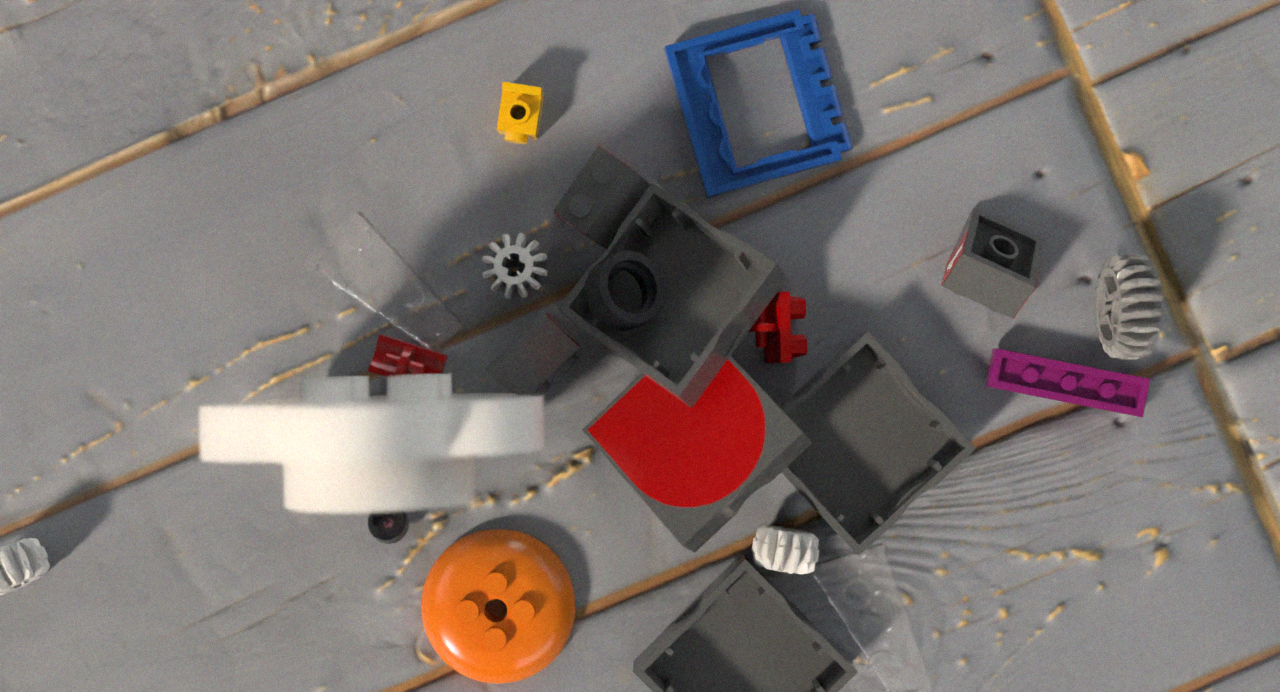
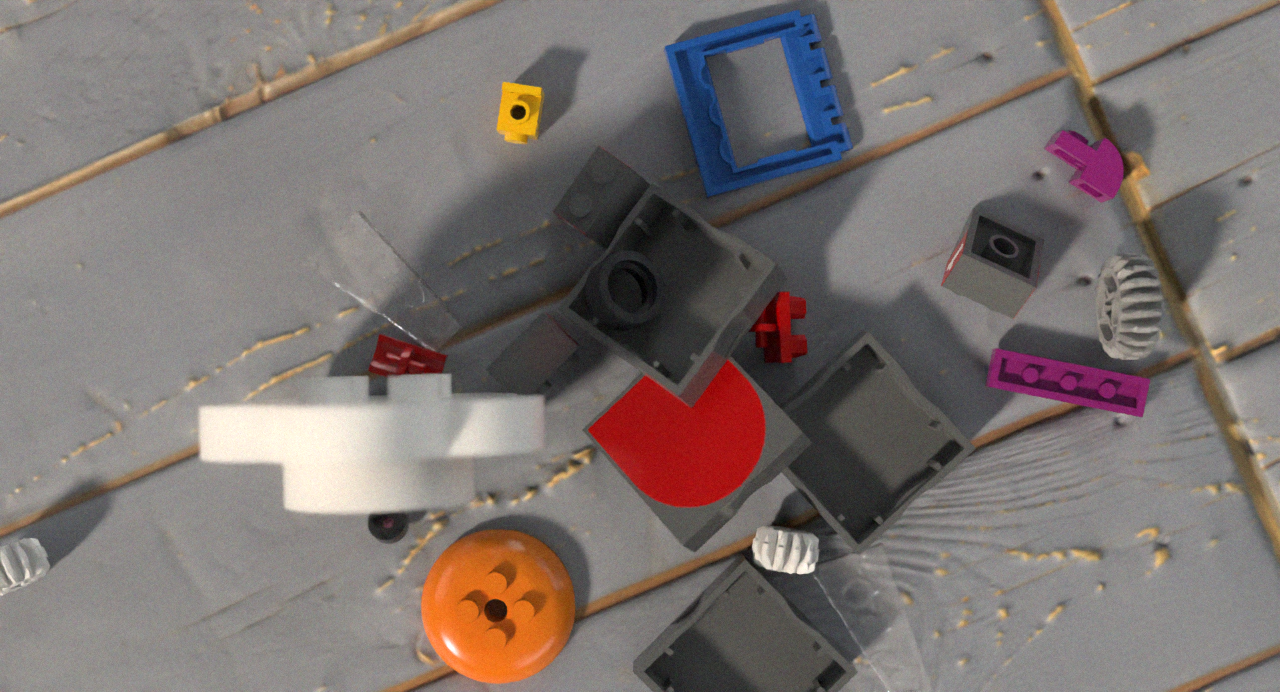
(525, 257): white gear -> none
(1097, 167): none -> magenta brick

